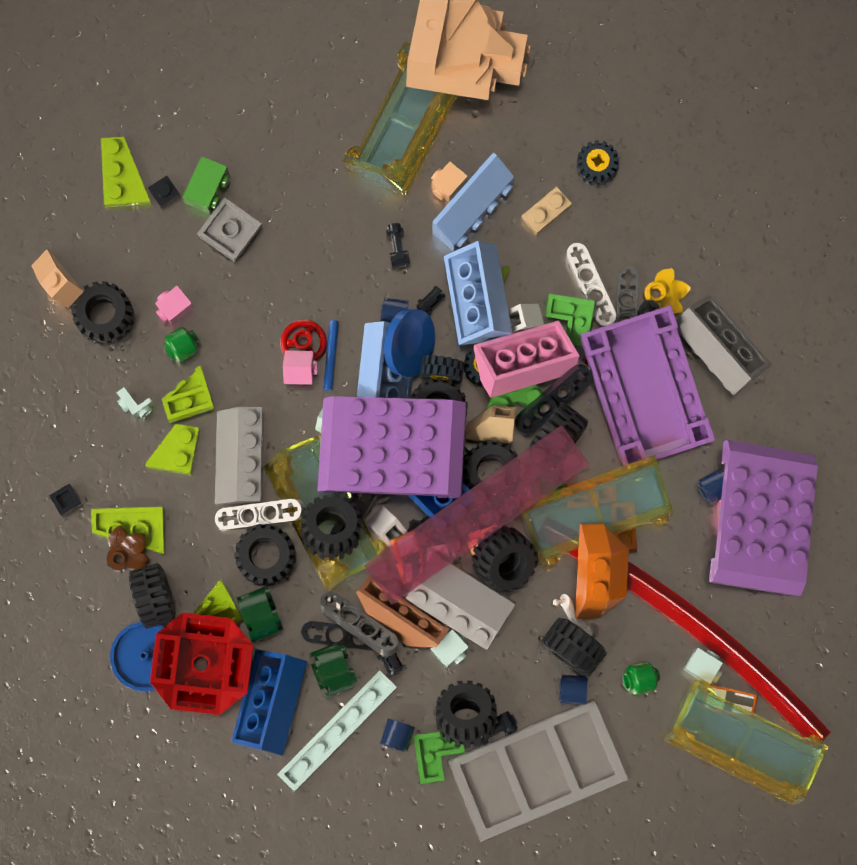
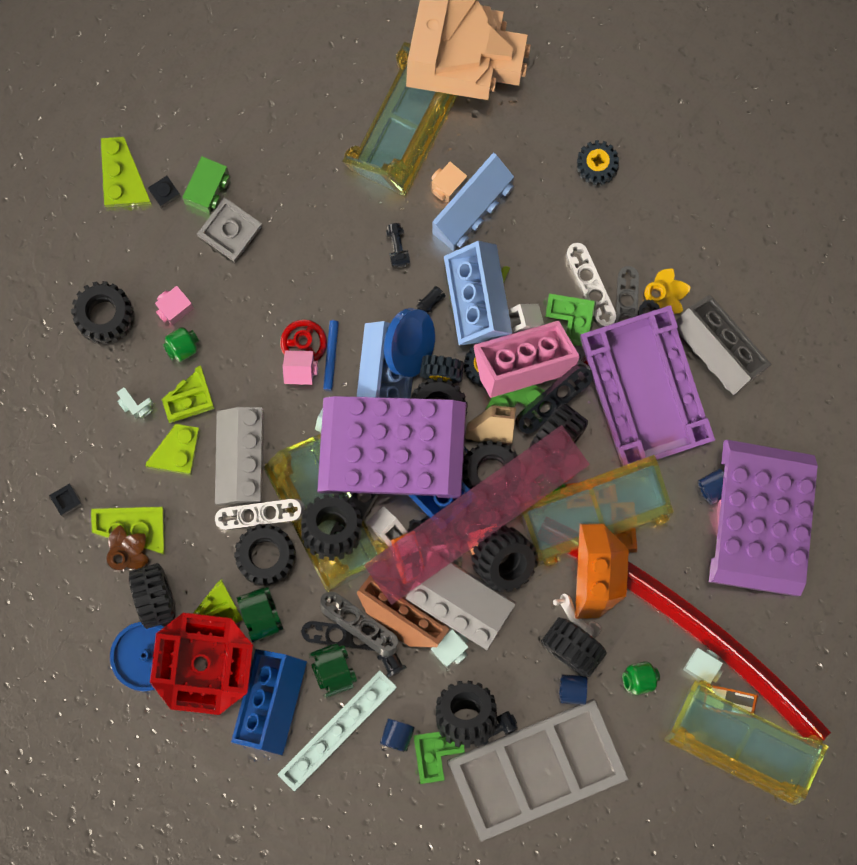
(56, 279): light nougat slope -> none
(391, 308): dark blue piece -> none
(546, 210): tan plate -> none

